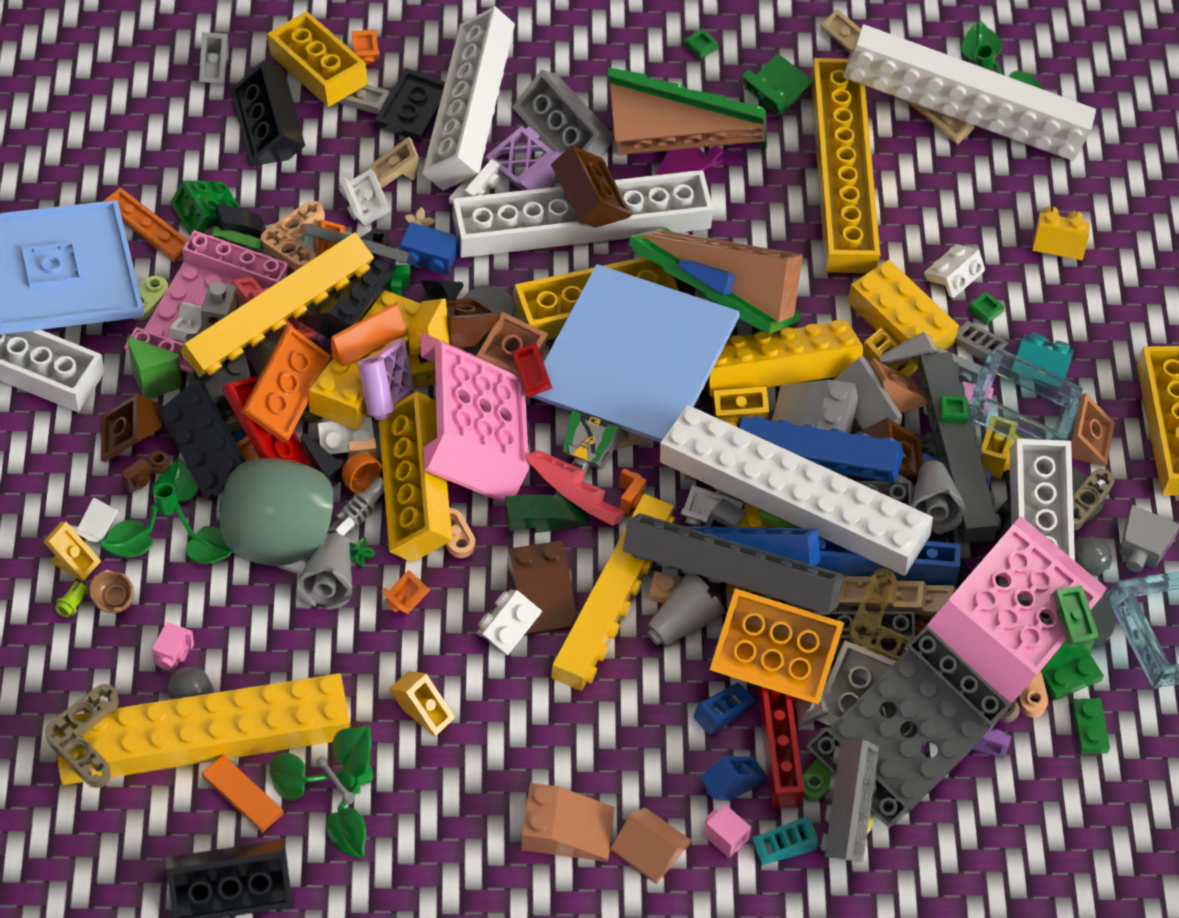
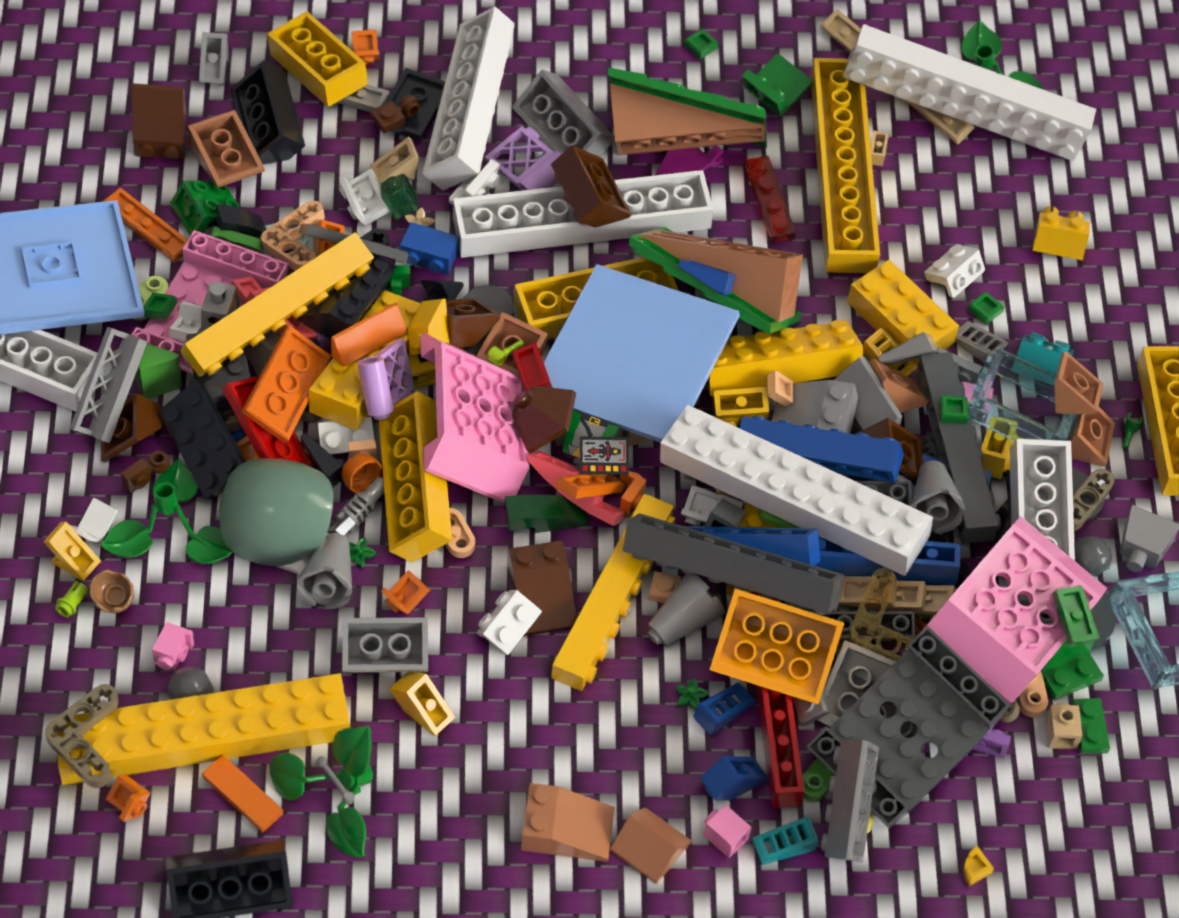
(115, 391): none -> light grey fence
(128, 797): none -> orange bracket
(159, 121): none -> reddish brown slope
(159, 306): none -> green tile
(224, 149): none -> nougat slope
(385, 645): none -> light grey slope
(390, 117): none -> reddish brown plate
(399, 196): none -> clear green brick
(498, 356): none -> lime hand
(542, 415): none -> reddish brown slope
(589, 485): none -> orange tile
(604, 455): none -> piece
(691, 694): none -> green plant
(769, 199): none -> clear red plate
(780, 388): none -> light nougat plate
(878, 147): none -> tan piece
(976, 866): none -> yellow tile
(1063, 726): none -> tan brick
(1076, 388): none -> nougat slope
(1131, 427): none -> green hand

